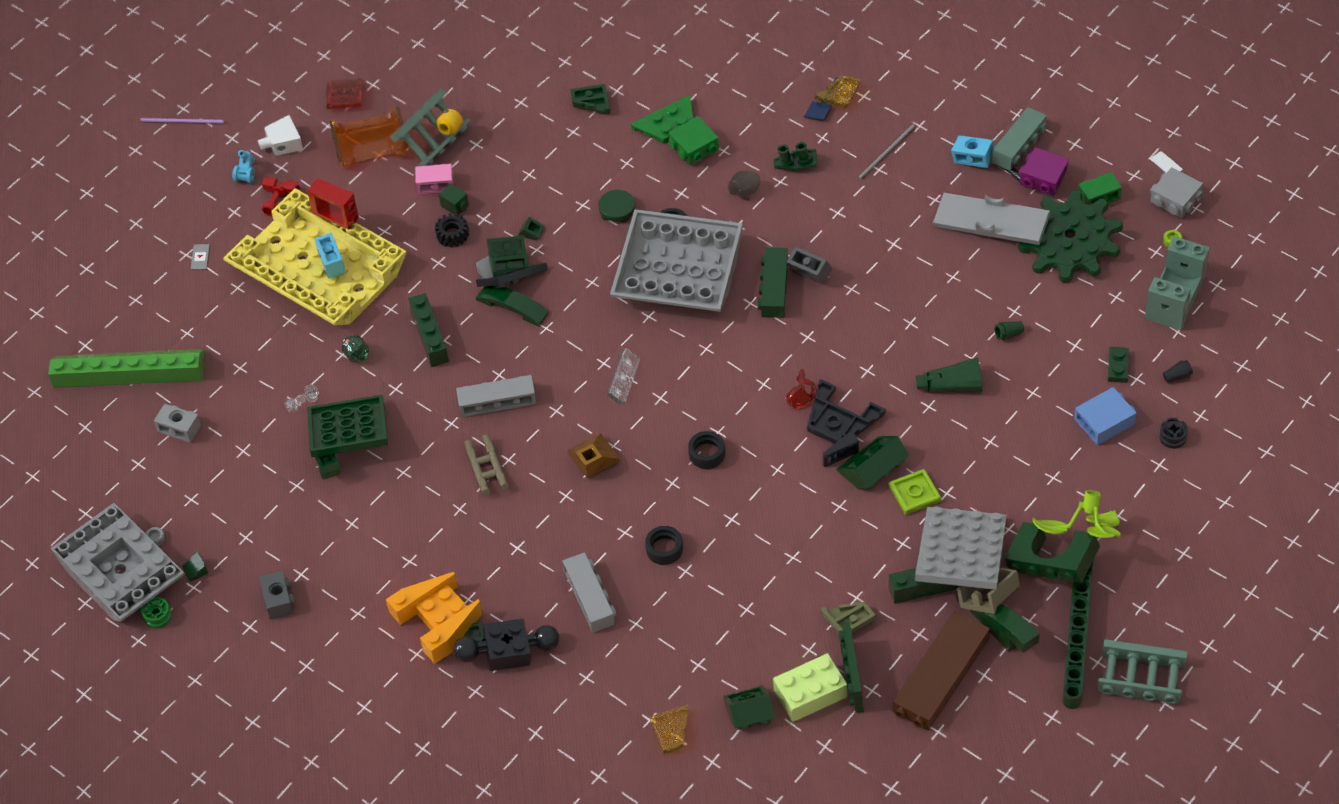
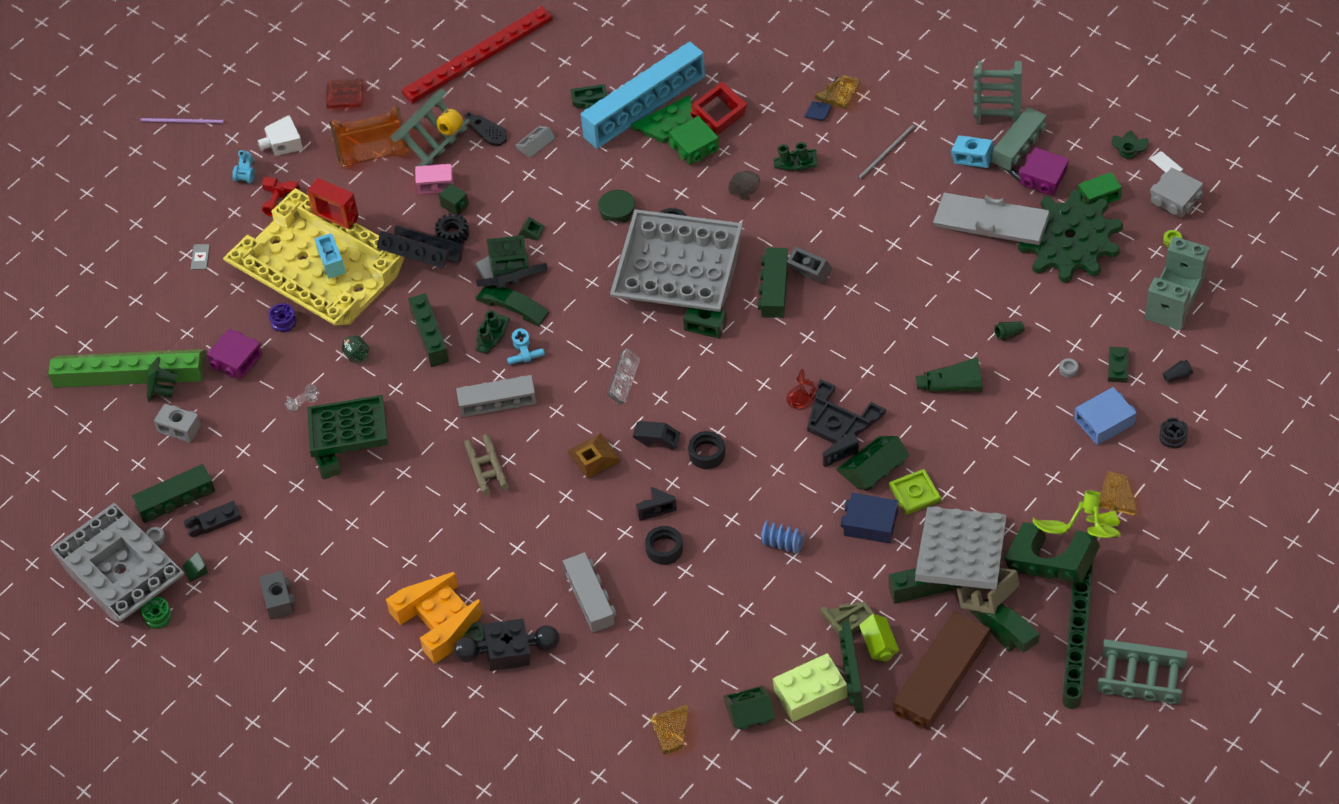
(156, 373): none -> dark green connector
(173, 493): none -> dark green brick
(213, 519): none -> black hinge
(234, 354): none -> magenta brick
(283, 311): none -> dark purple wheel
(420, 246): none -> black fence
(477, 54): none -> red plate
(487, 129): none -> black piece
(491, 331): none -> dark green connector
(525, 355): none -> medium azure piece
(535, 141): none -> light grey slope
(643, 94): none -> medium azure brick
(650, 432): none -> black slope
(659, 505): none -> black slope
(705, 322): none -> dark green brick
(726, 95): none -> red window
(782, 538): none -> medium blue piece
(870, 517): none -> dark blue brick
(879, 638): none -> lime brick
(1014, 87): none -> sand green fence
(1068, 368): none -> light grey tile
(1117, 494): none -> clear yellow wing
(1129, 144): none -> dark green plate

